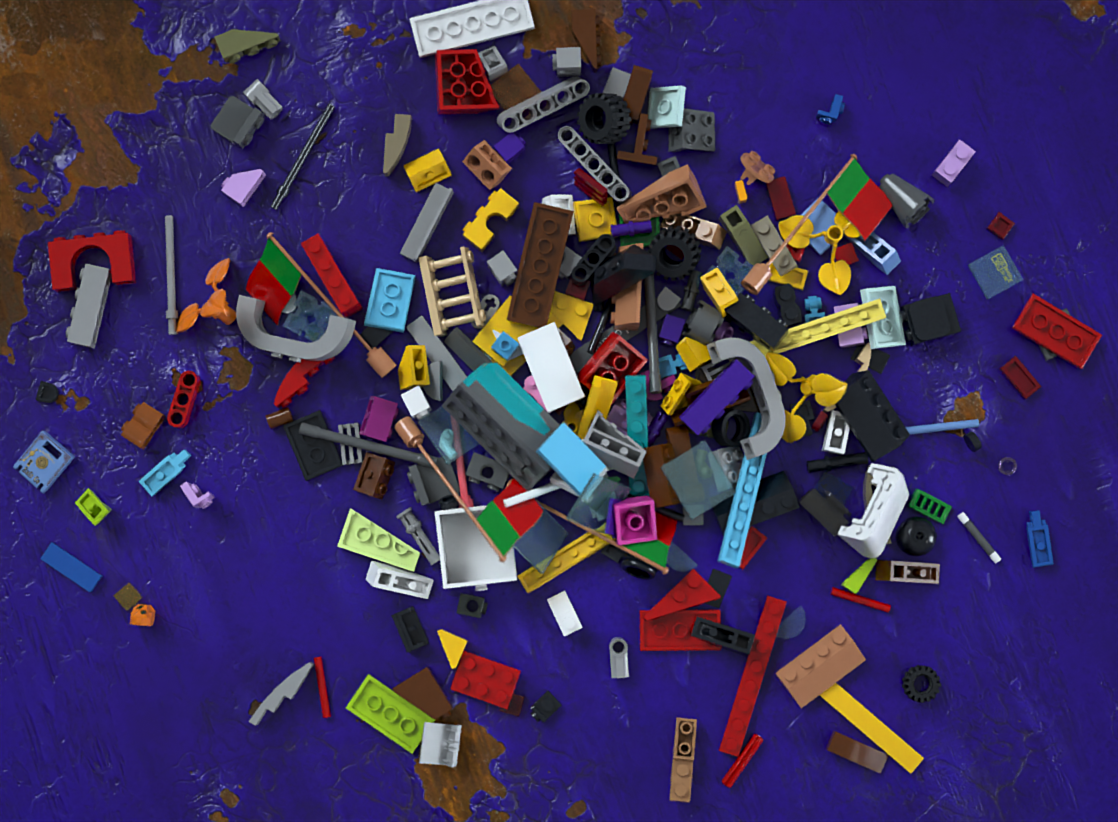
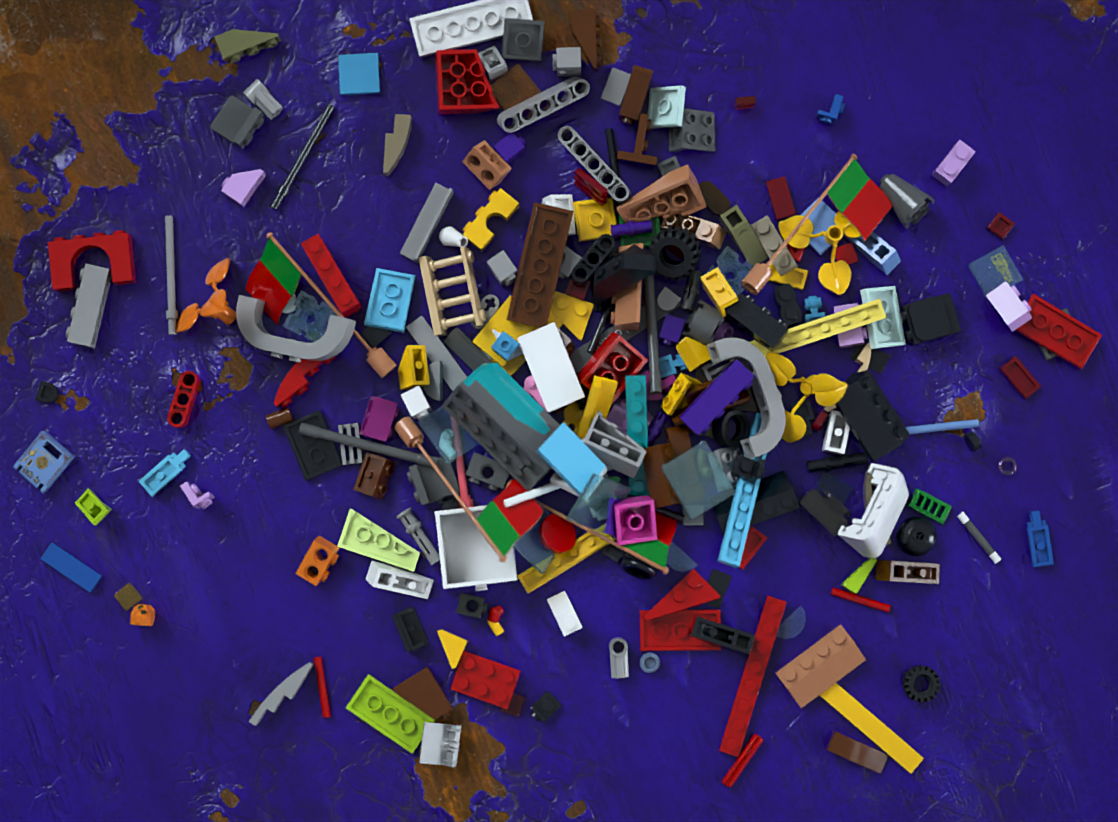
(142, 425): dark orange brick -> none
(314, 558): none -> orange brick
(359, 74): none -> dark azure tile
(427, 170): yellow panel -> none
(451, 237): none -> white cone
(493, 619): none -> arm
(522, 39): none -> dark grey tile
(557, 534): none -> red tile
(616, 118): black tyre -> none
(649, 662): none -> sand blue plate
(682, 760): medium nougat slope -> none
(714, 198): none -> dark brown tile
(740, 191): light orange tile -> none
(745, 102): none -> clear red tile
(747, 468): none -> black bracket
(756, 168): nougat plate -> none
(1009, 306): none -> brick

